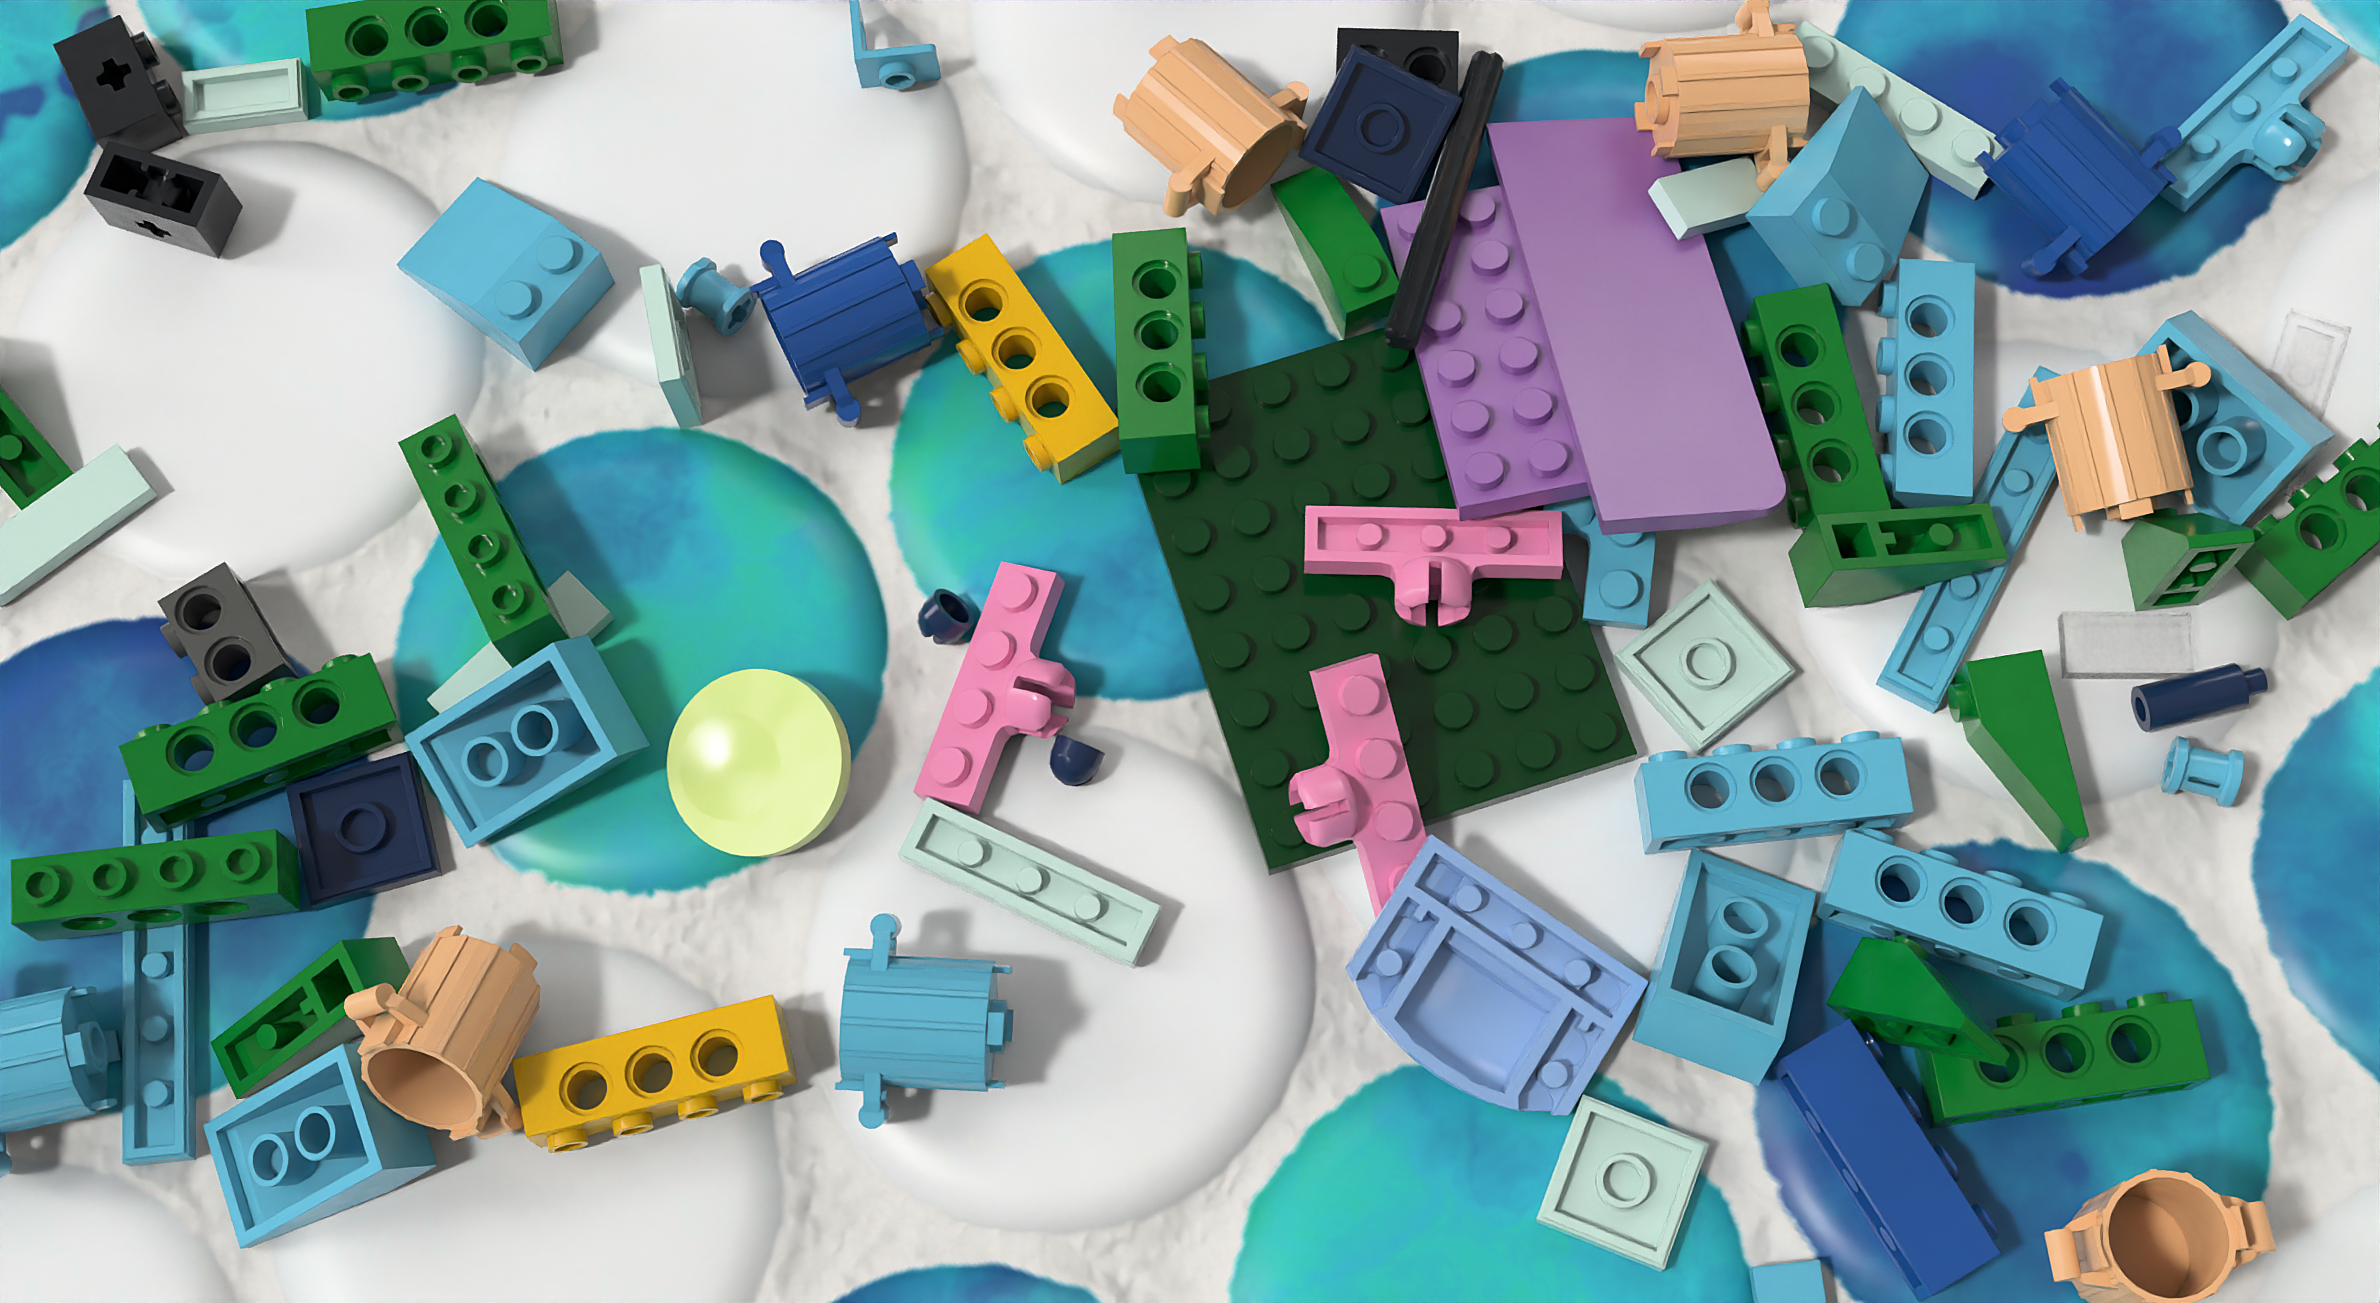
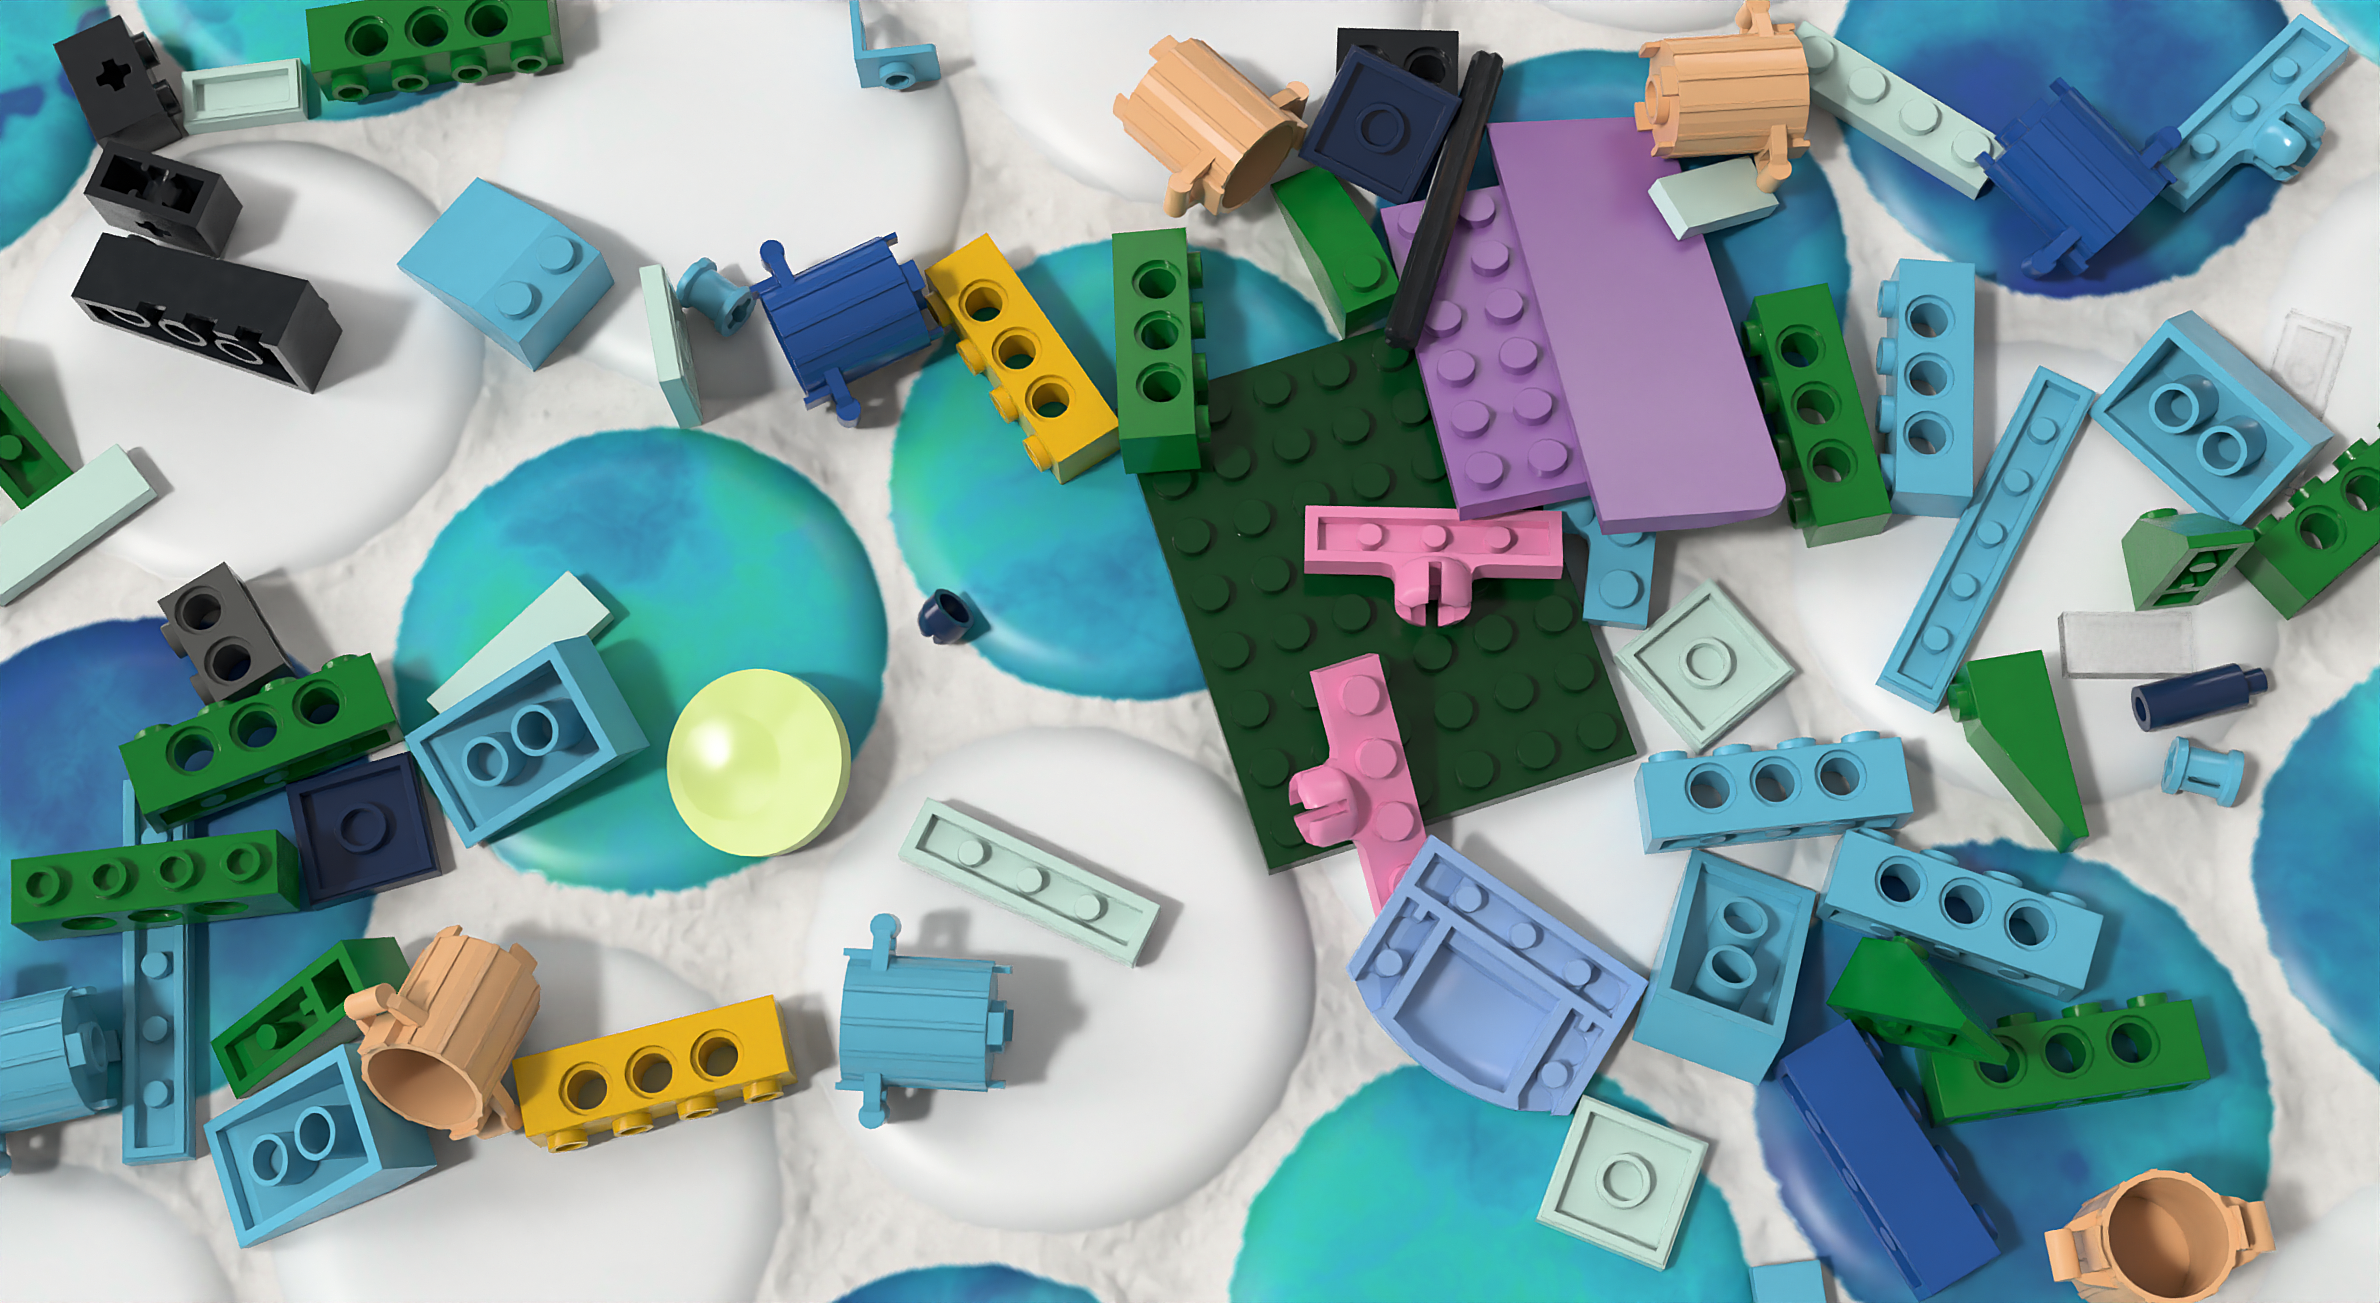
(210, 309): none -> black wedge
(483, 540): green brick -> none
(998, 689): bright pink plate -> none
(1074, 761): dark blue hinge -> none
(1843, 202): medium azure slope -> none
(1892, 551): green slope -> none
(2114, 433): light nougat container -> none

